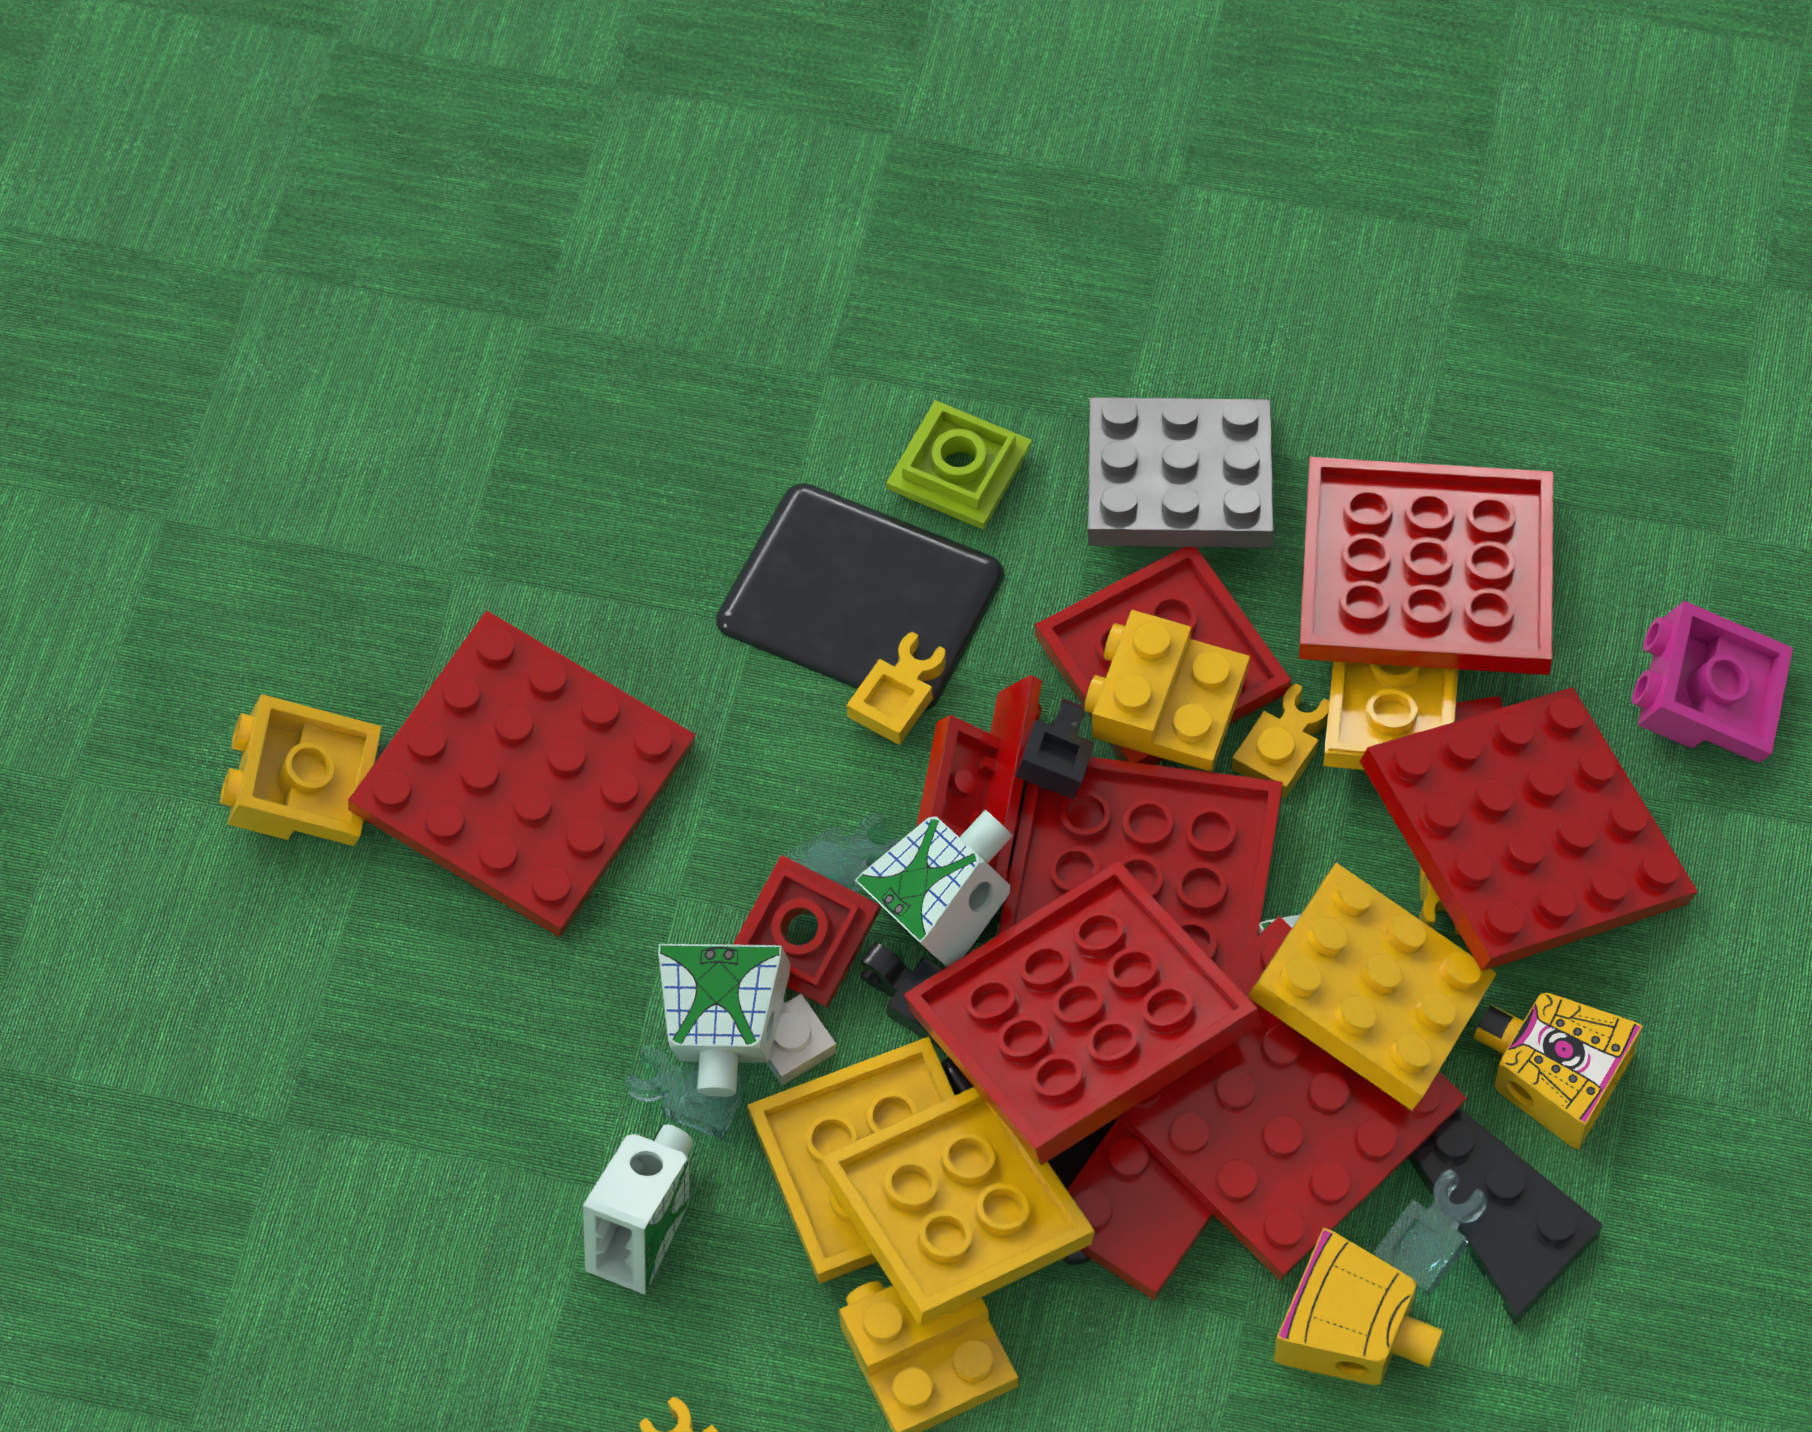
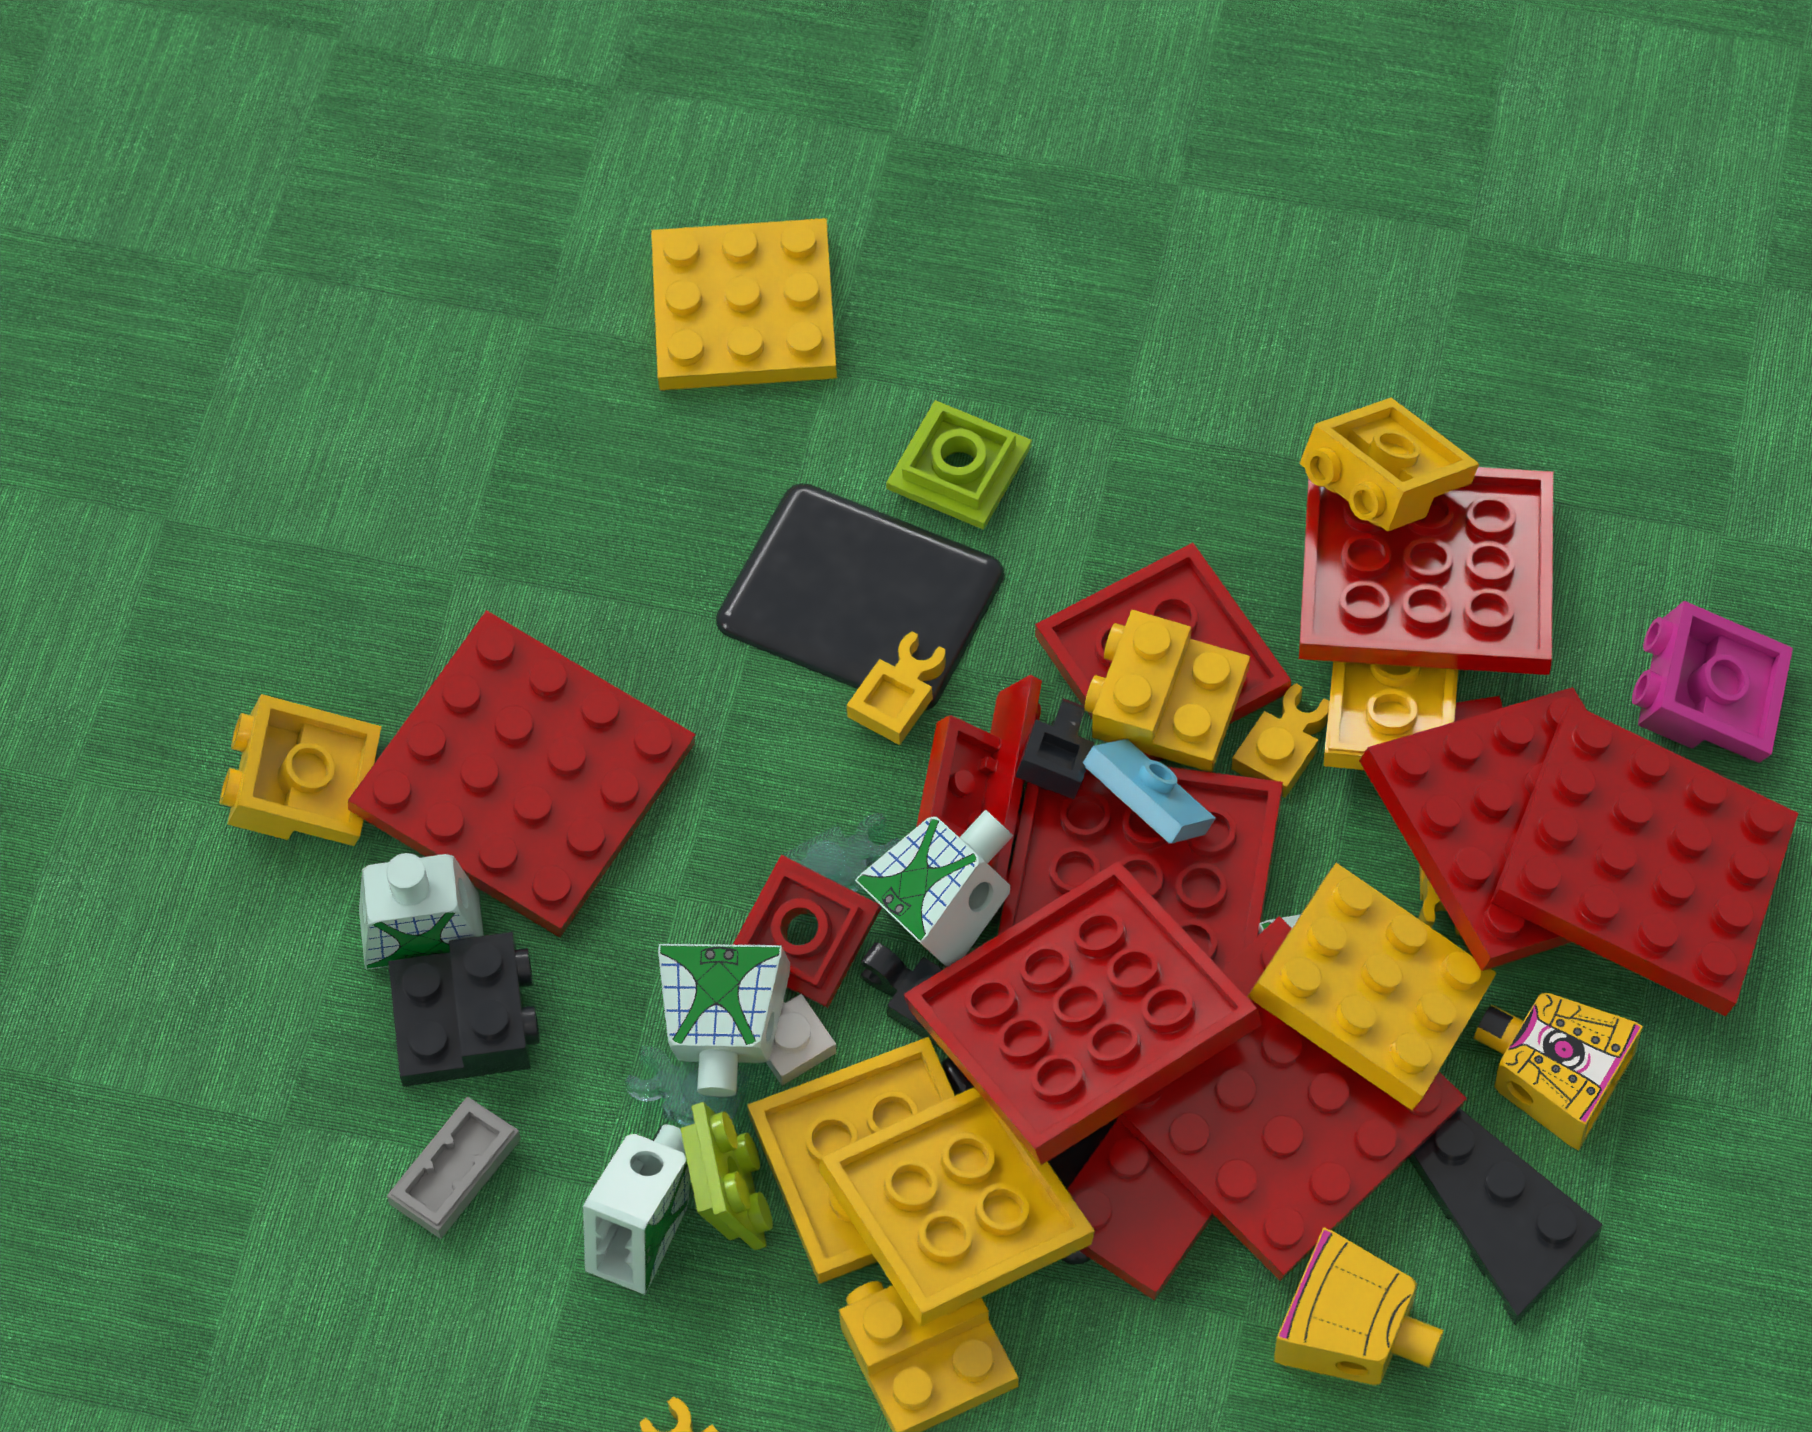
(415, 908): none -> light aqua torso
(453, 1167): none -> light grey plate
(463, 1011): none -> black plate
(722, 1177): none -> lime piece
(743, 304): none -> yellow plate
(1149, 790): none -> medium azure plate
(1180, 472): plate -> none
(1385, 463): none -> yellow plate
(1426, 1241): clear light blue plate -> none
(1646, 859): none -> red plate

